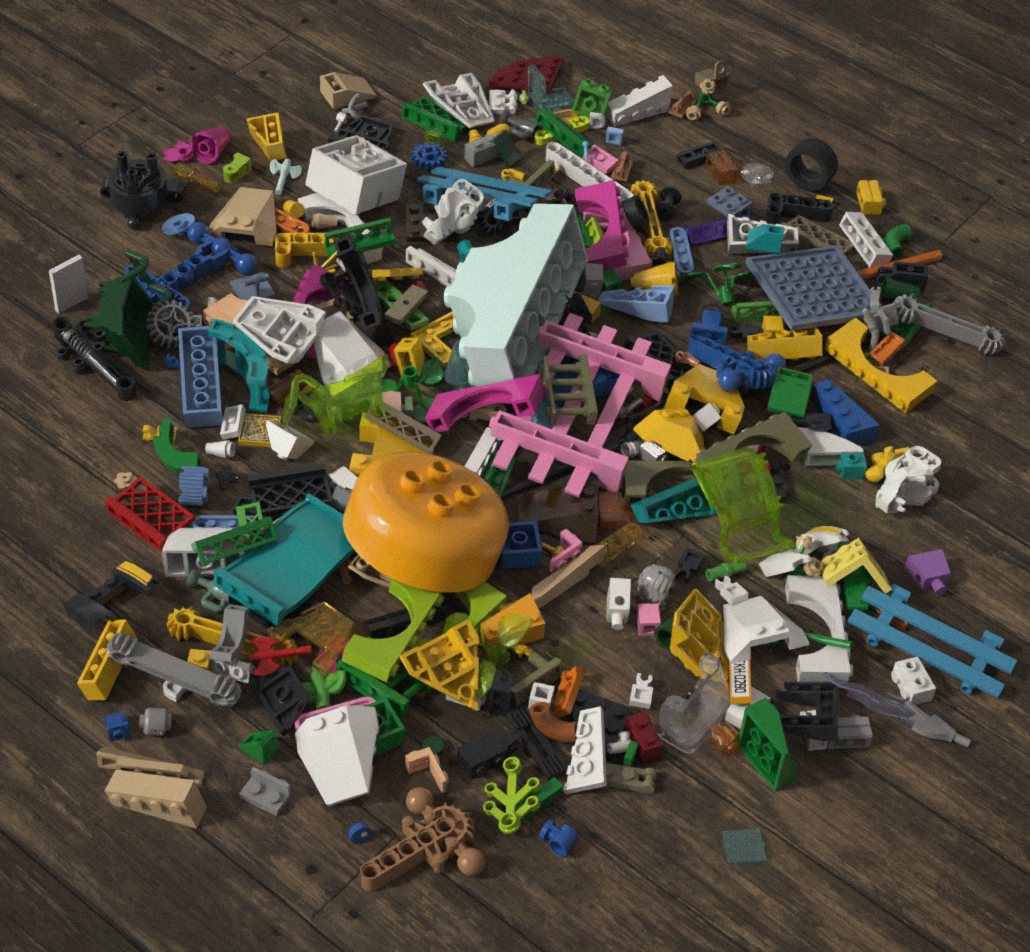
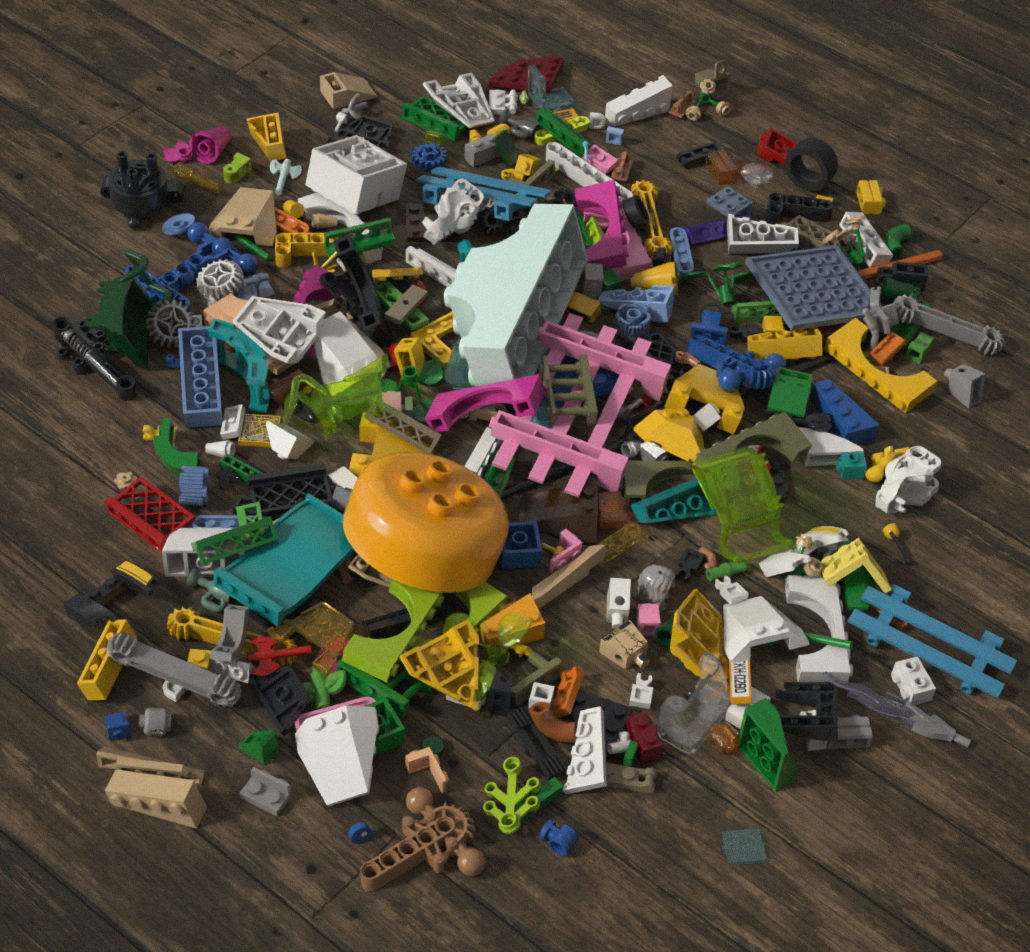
(68, 284): white tile -> none
(220, 279): none -> white gear
(238, 467): none -> green piece
(251, 246): none -> green bar
(485, 753): black hinge -> none
(527, 164): none -> yellow brick
(580, 309): black hinge -> none
(591, 98): bright green plate -> none
(625, 646): none -> tan torso
(632, 320): none -> medium blue brick
(670, 197): black piece -> none
(710, 559): none -> nougat arm
(765, 238): teal slope -> none
(774, 146): none -> red plate
(855, 256): none -> plant
(892, 532): none -> hinge
(920, 345): none -> bright green leg
(929, 571): medium lavender torso -> none
(966, 384): none -> light grey torso

